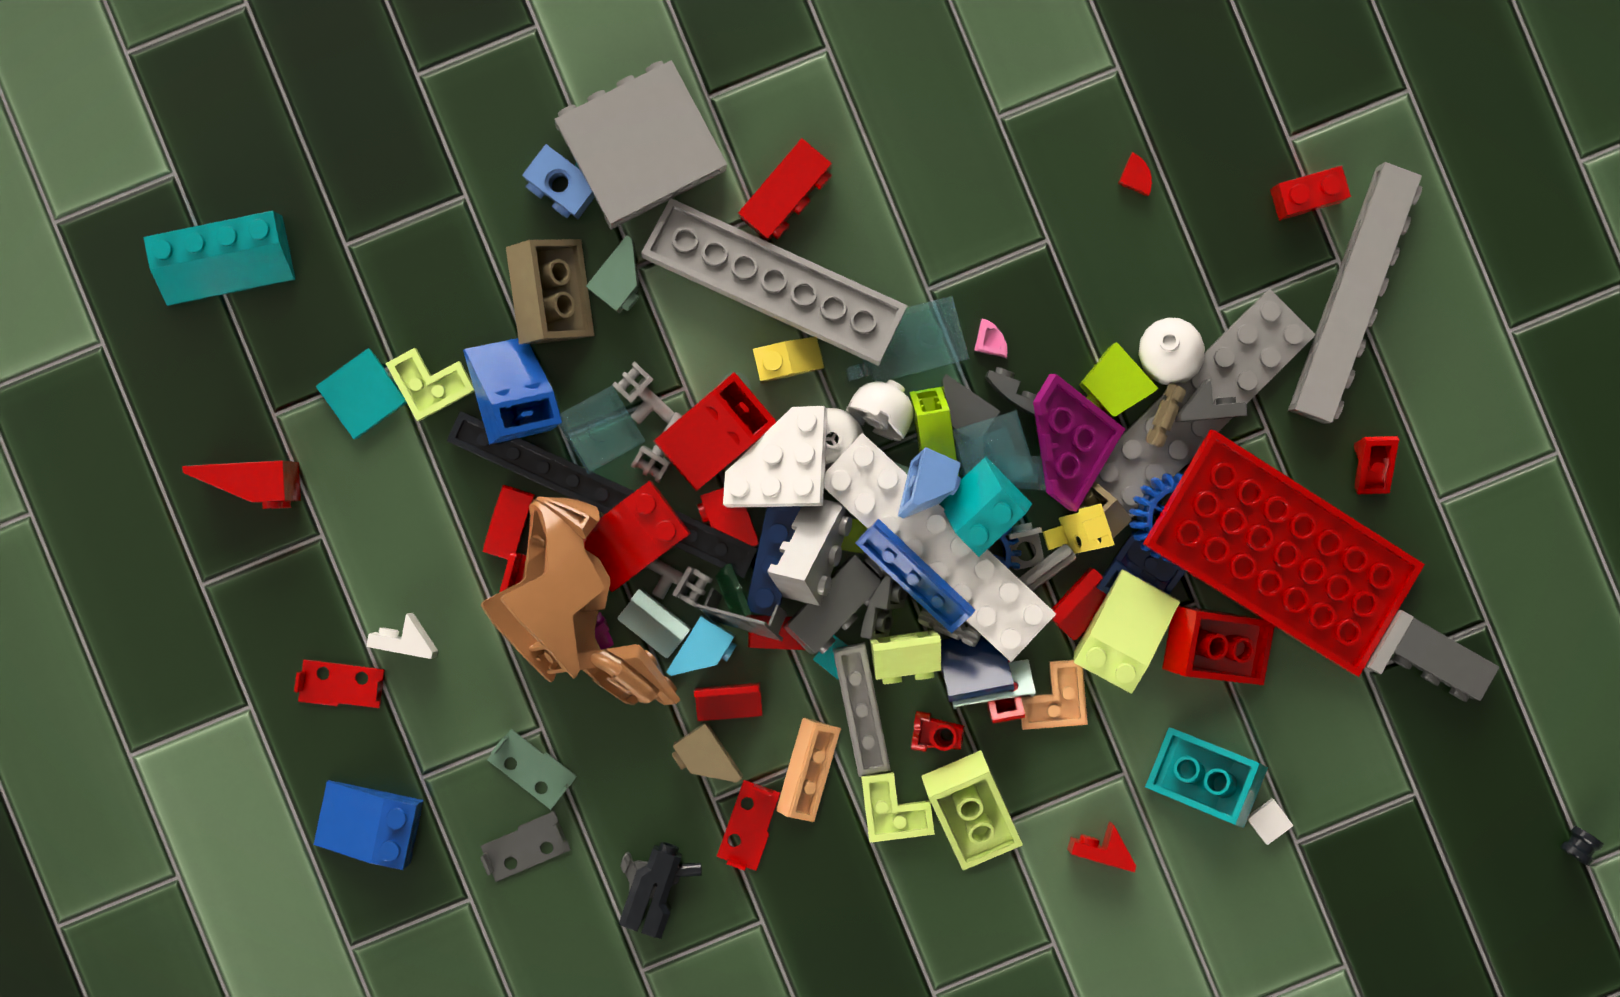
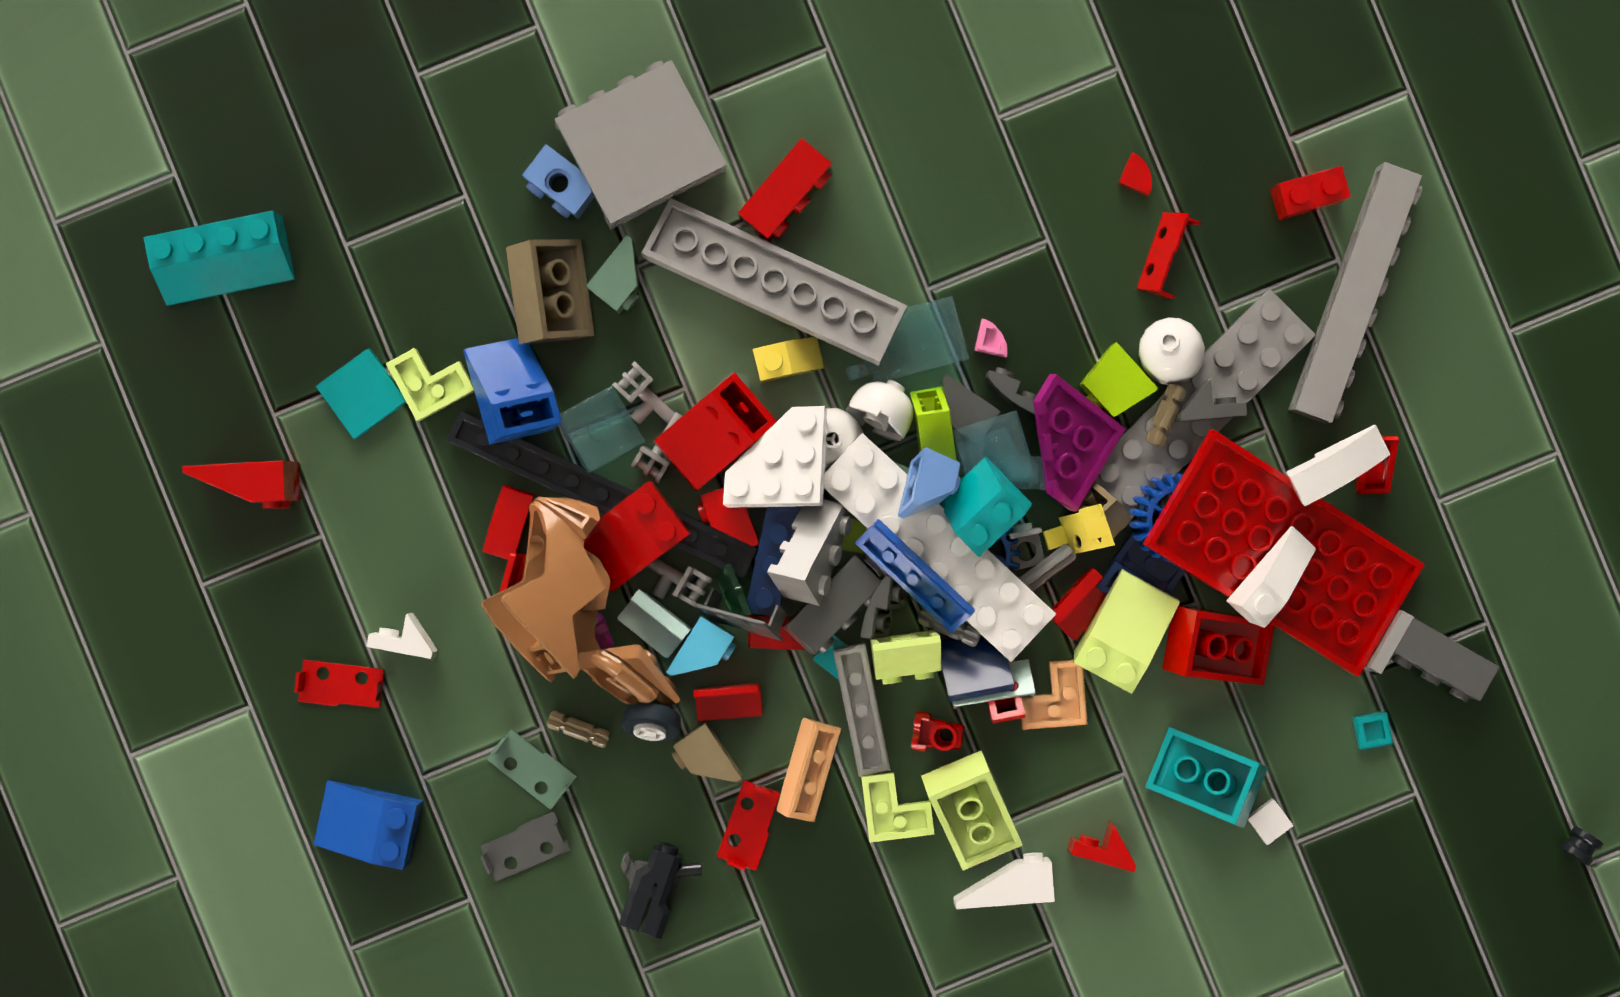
(578, 729): none -> dark tan axle
(651, 722): none -> black wheel
(1016, 883): none -> white slope
(1163, 251): none -> red piece
(1273, 579): none -> white slope
(1338, 465): none -> white slope
(1372, 730): none -> teal tile

